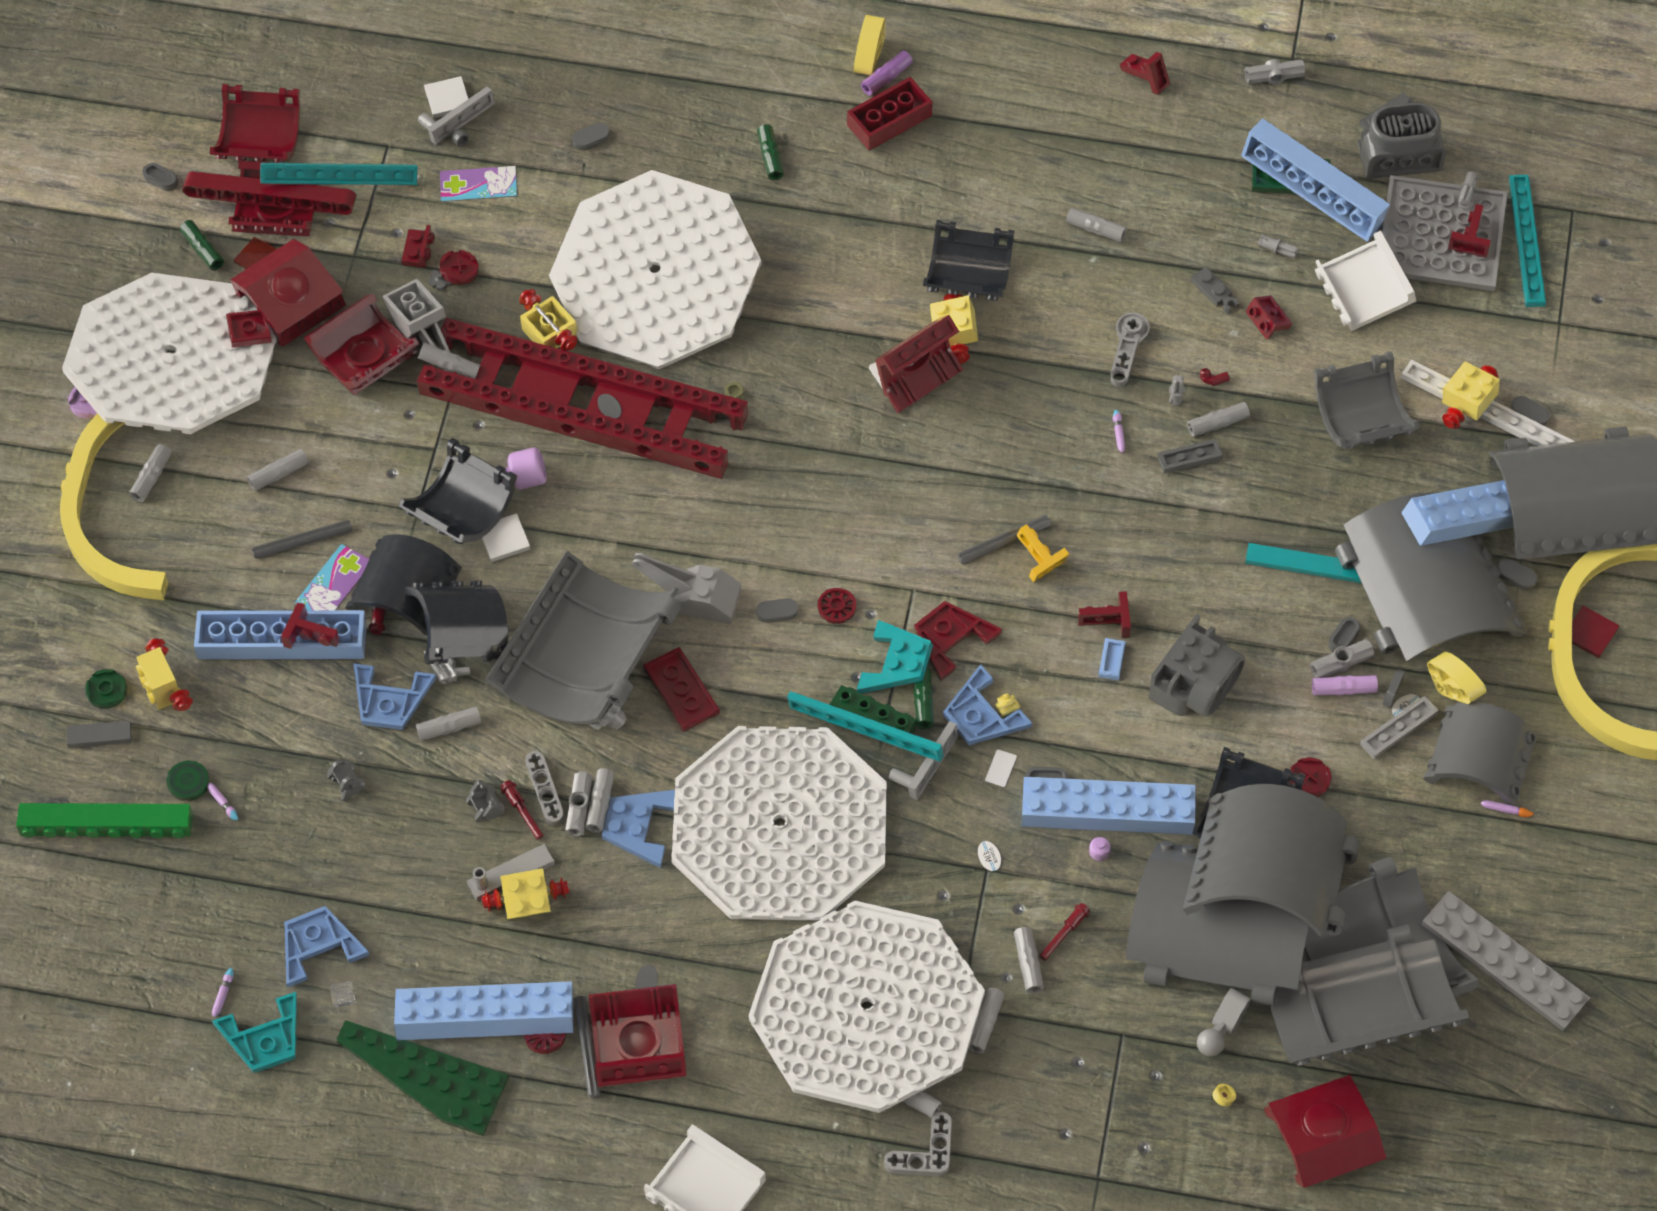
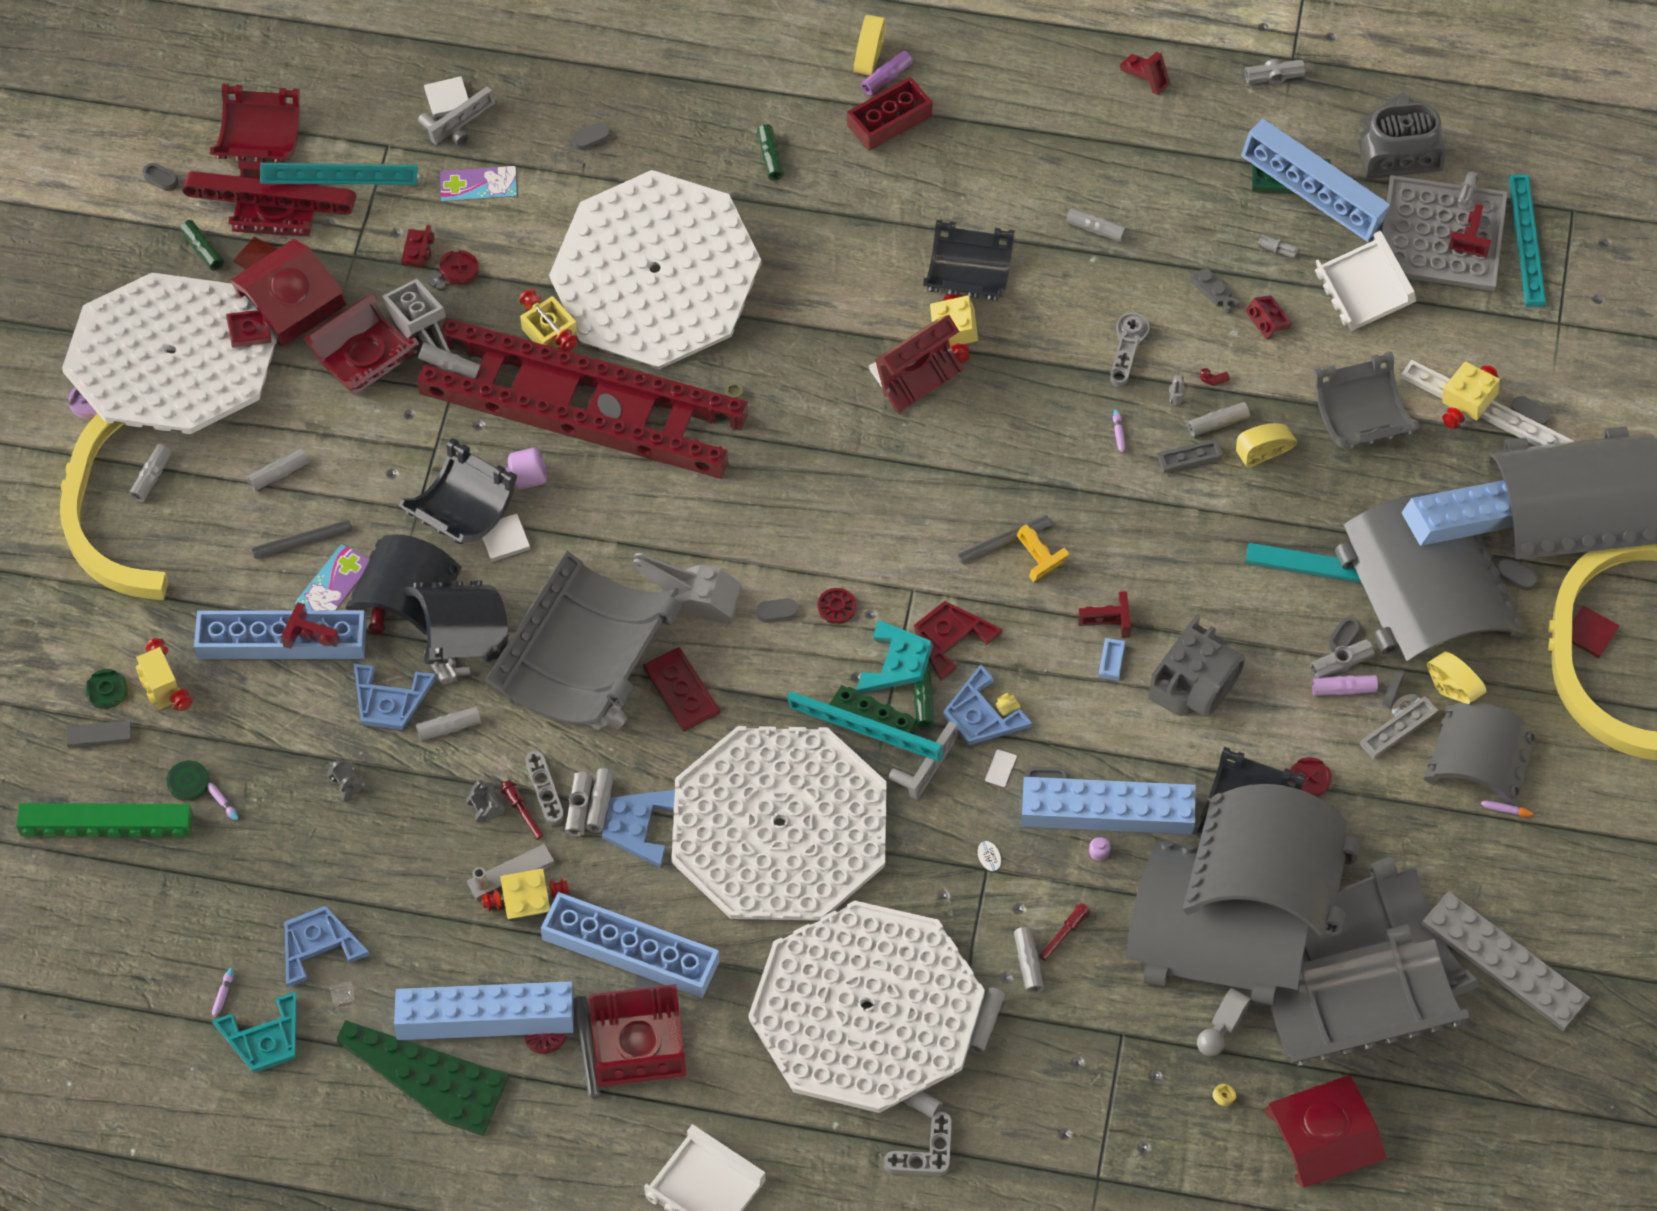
(630, 945): none -> light blue brick
(1264, 443): none -> light yellow beam

